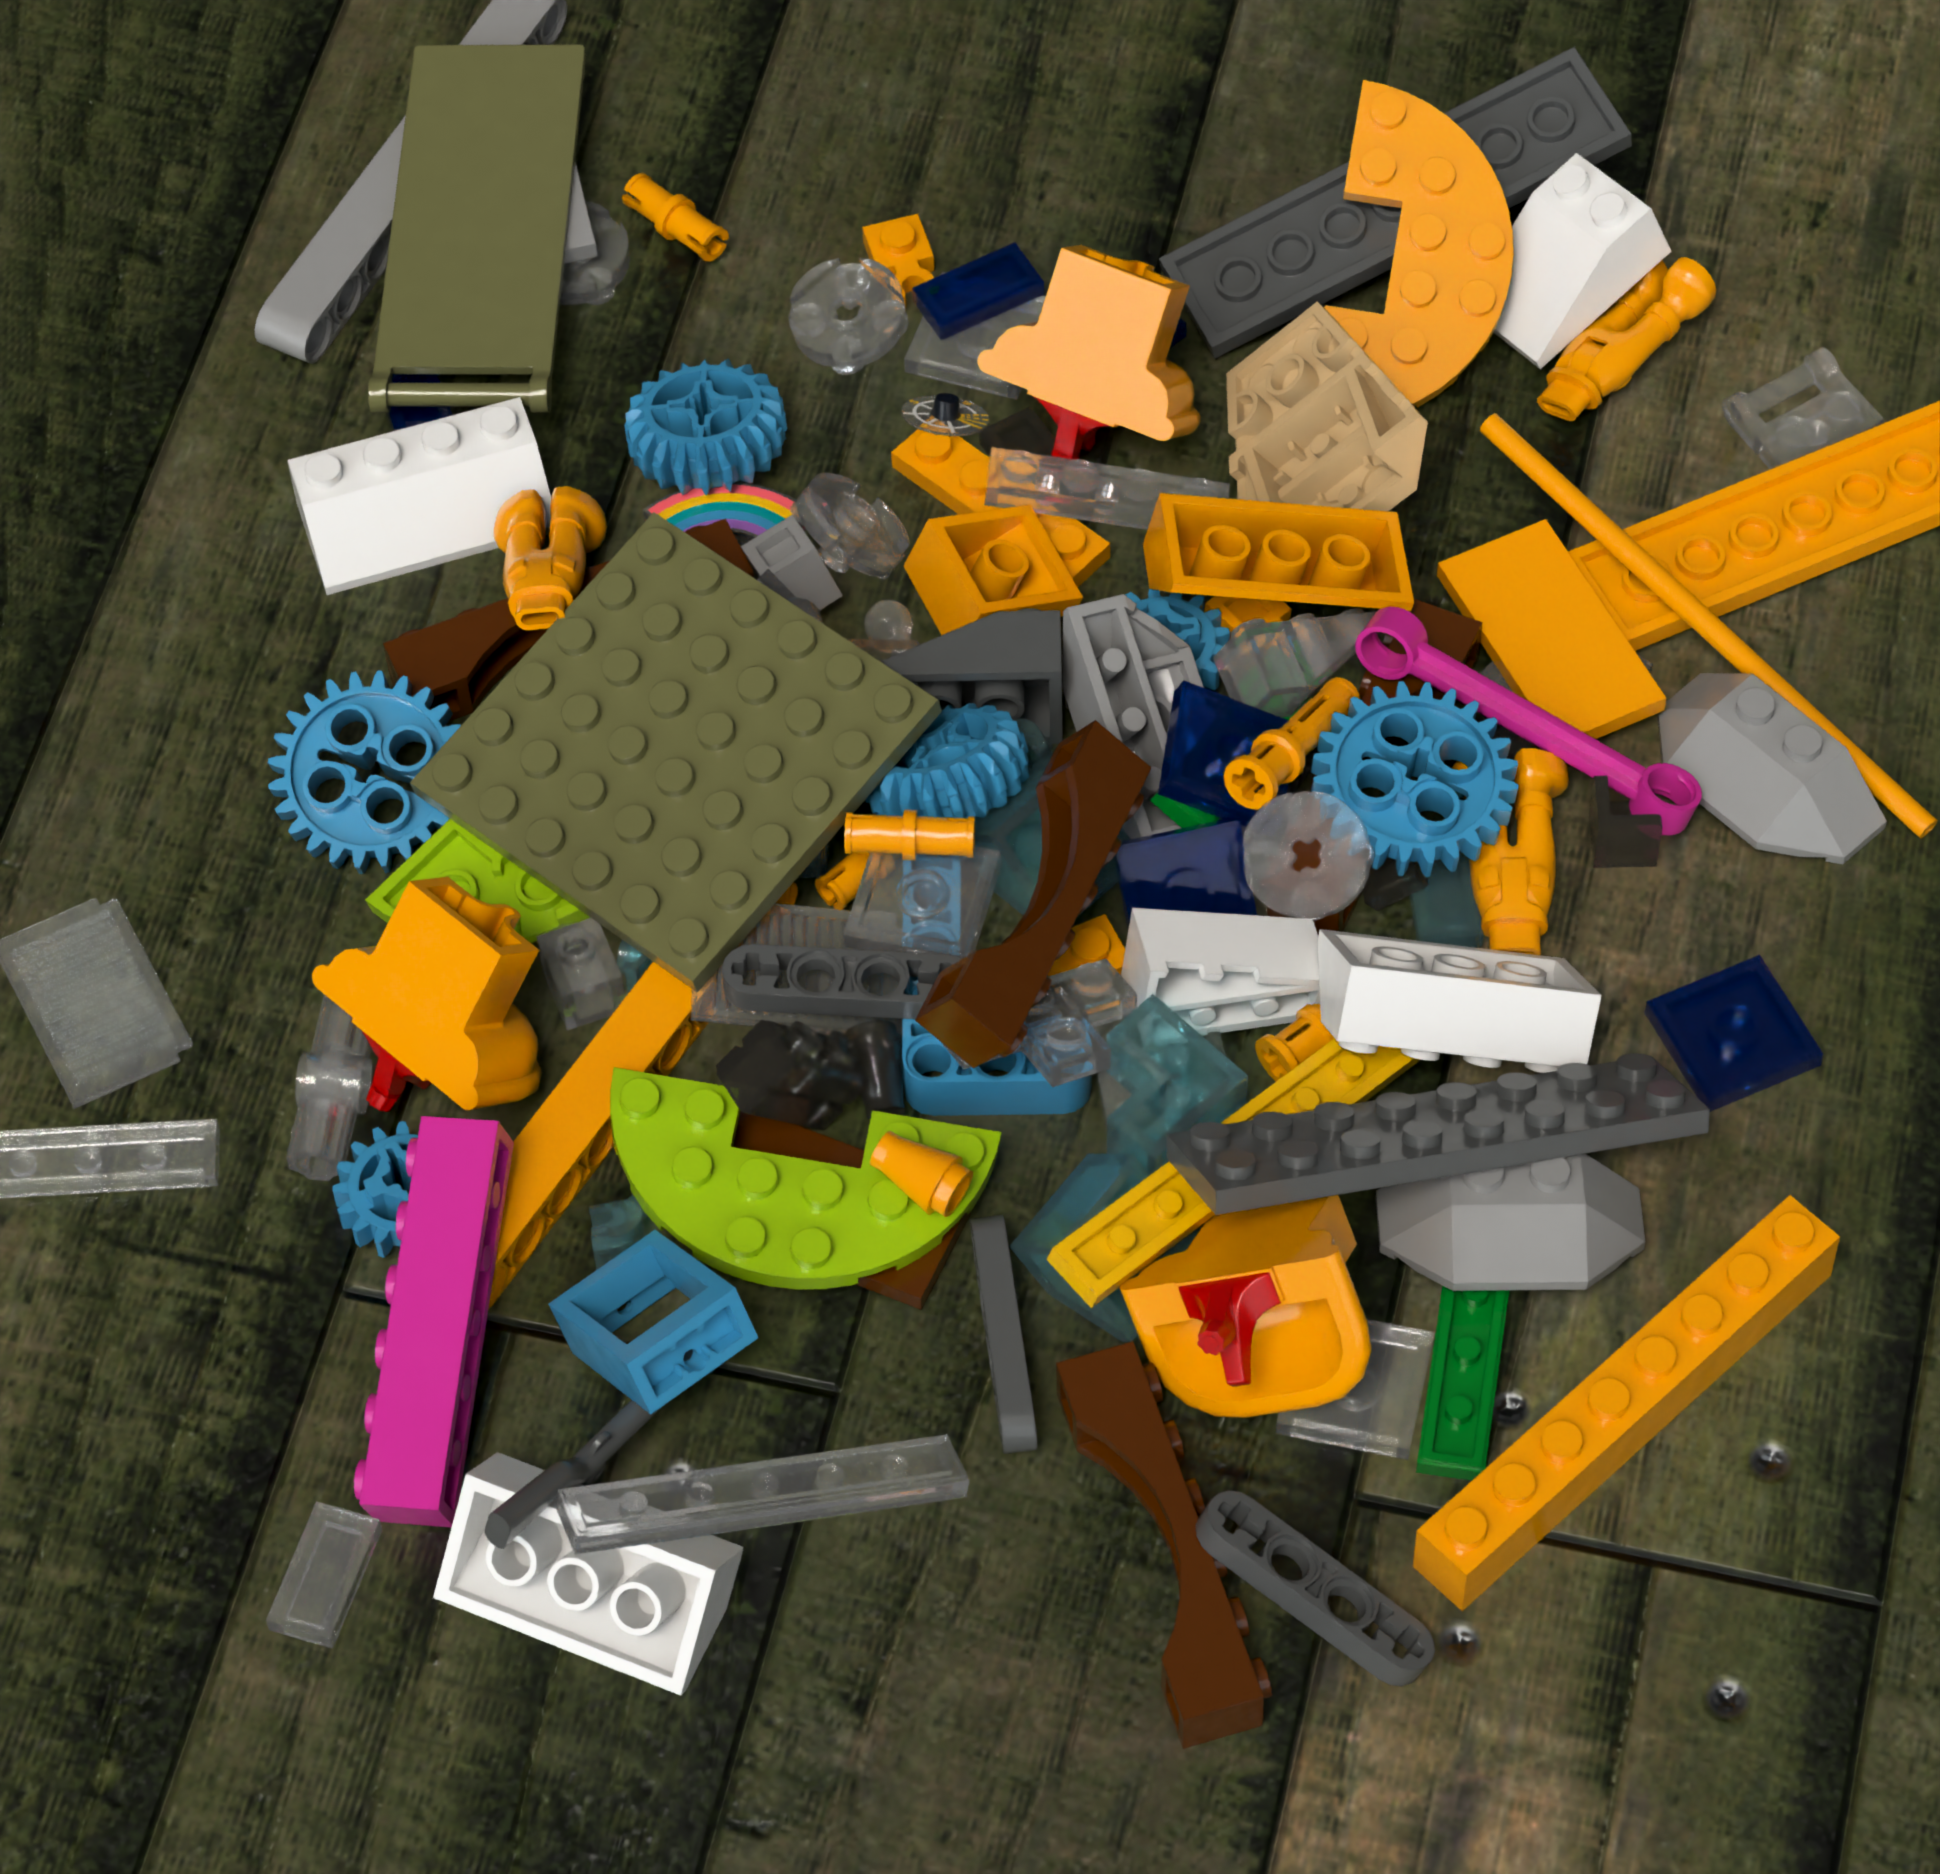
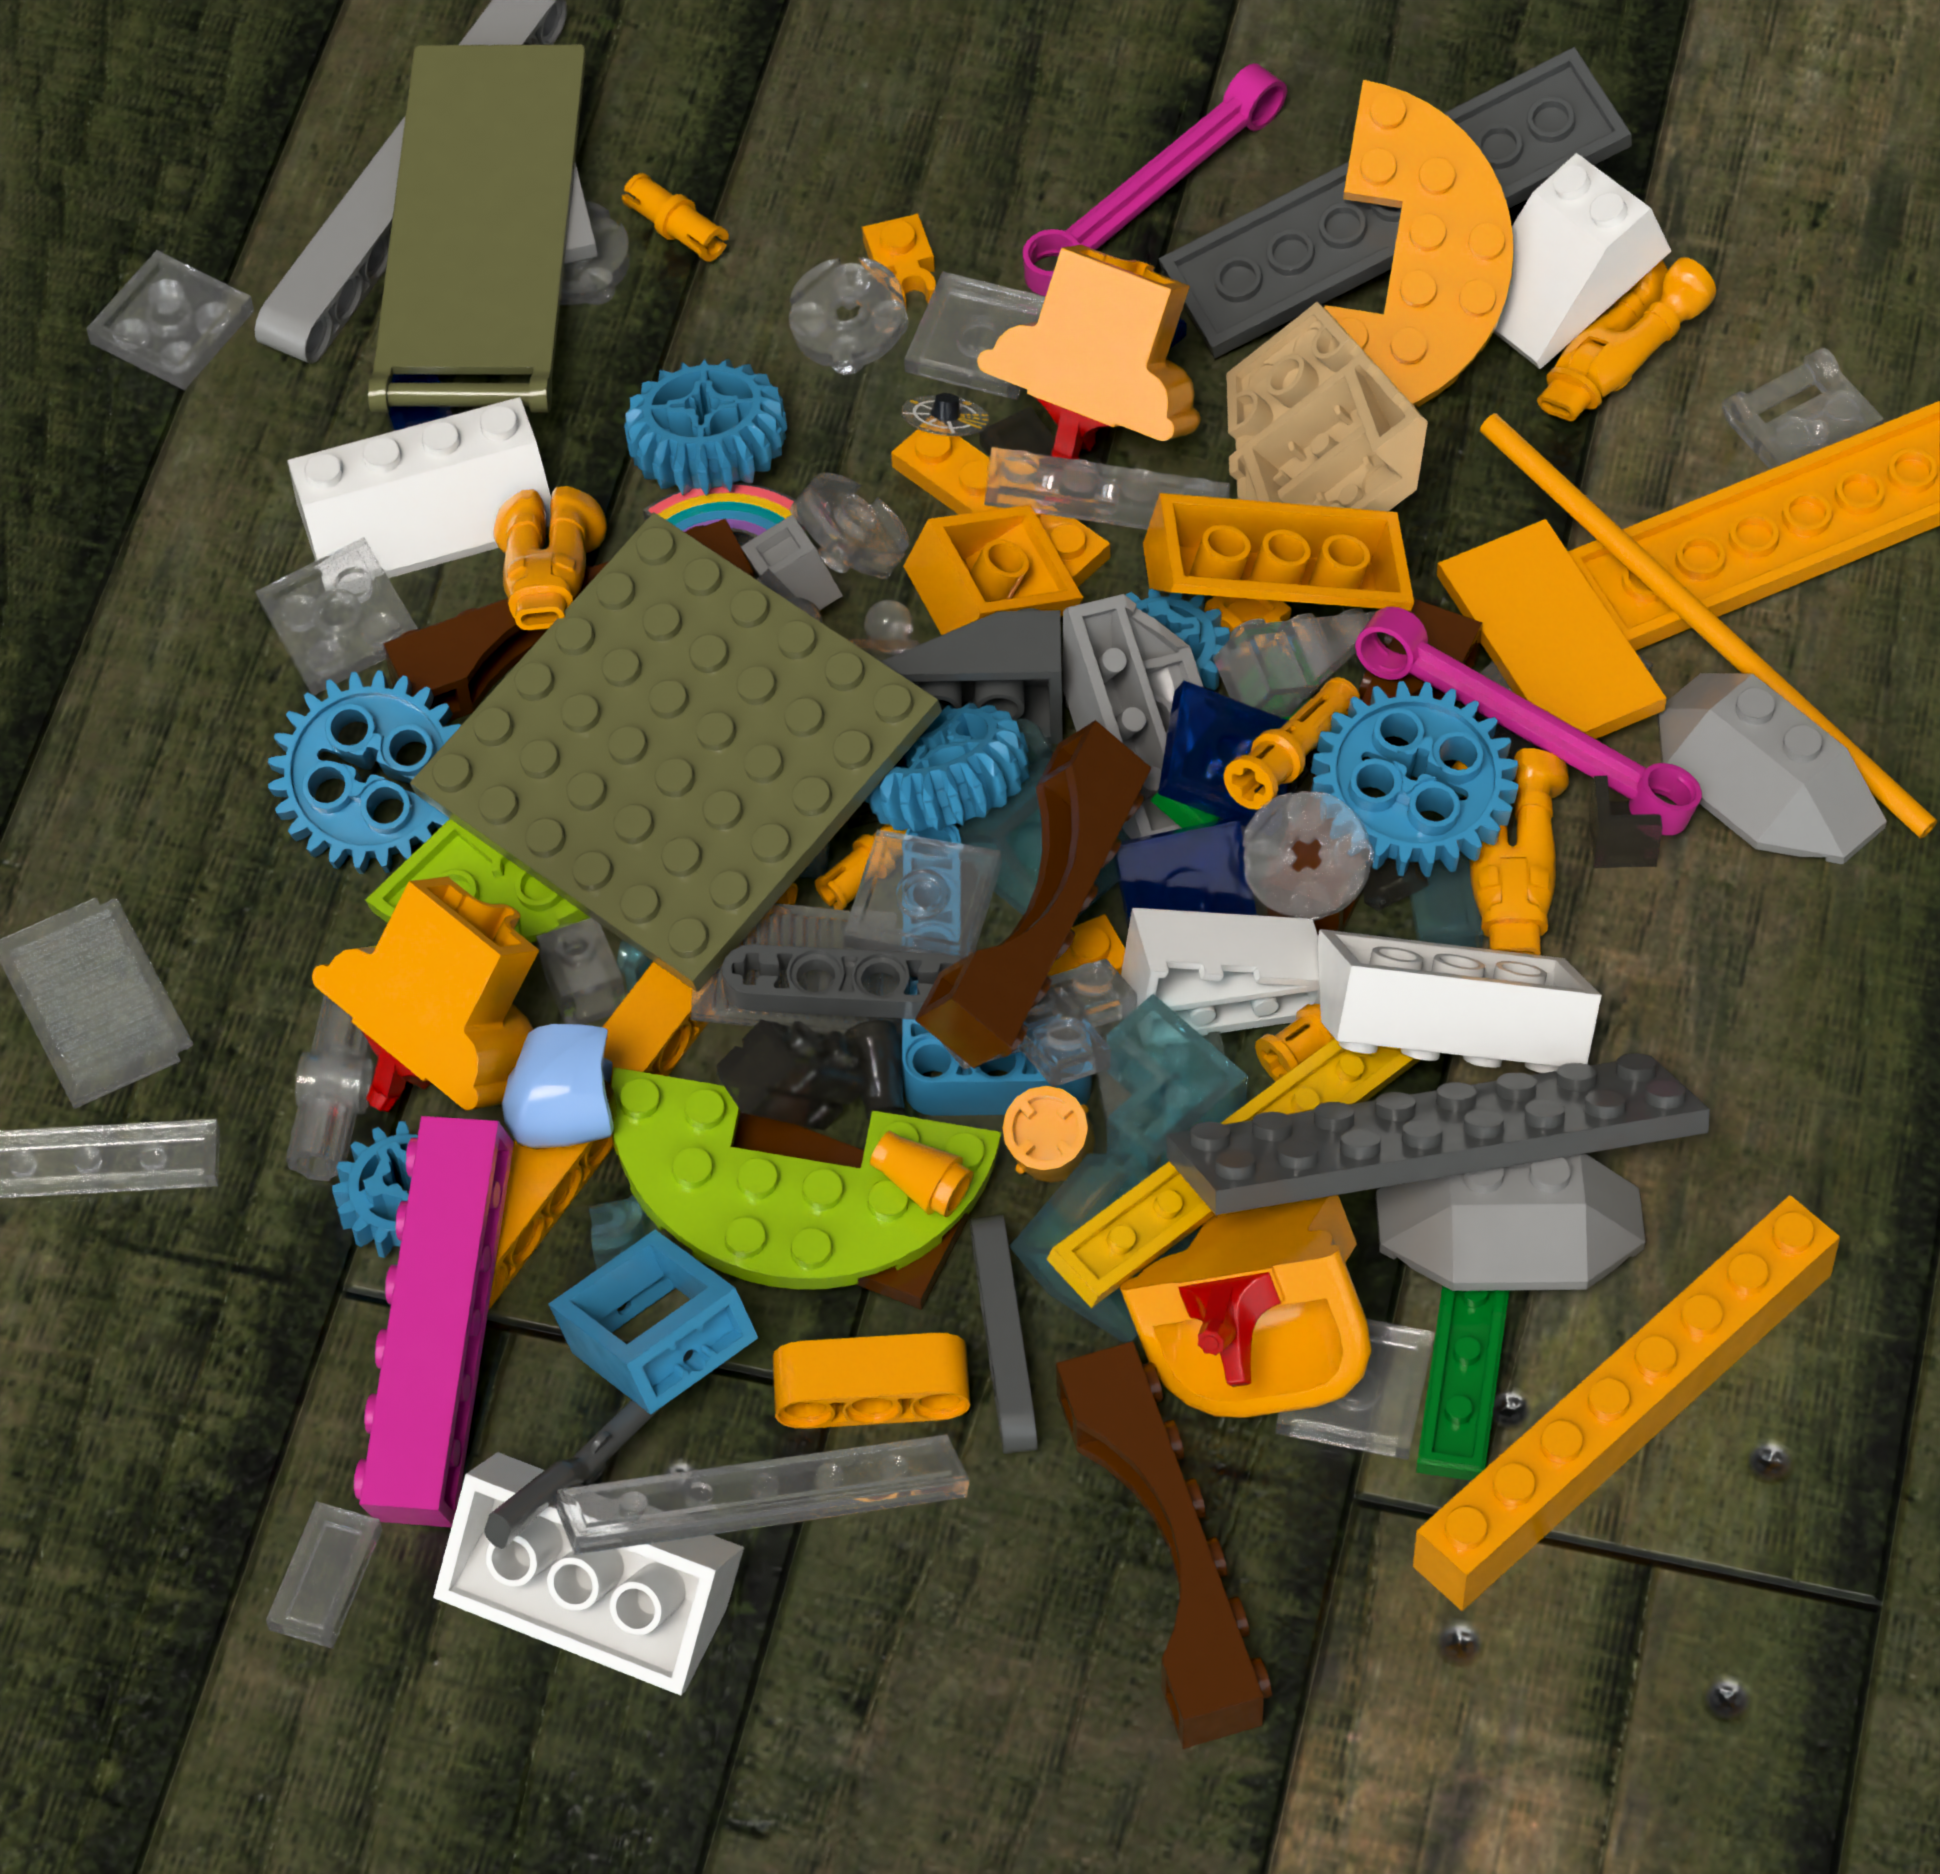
(170, 319): none -> clear plate
(336, 614): none -> clear plate
(561, 1088): none -> light blue piece
(871, 1380): none -> light orange beam
(909, 835): light orange pin -> none
(978, 291): clear blue tile -> none
(1048, 1133): none -> light orange piece
(1249, 102): none -> dark pink piece
(1308, 1597): dark grey beam -> none
(1733, 1033): clear blue tile -> none

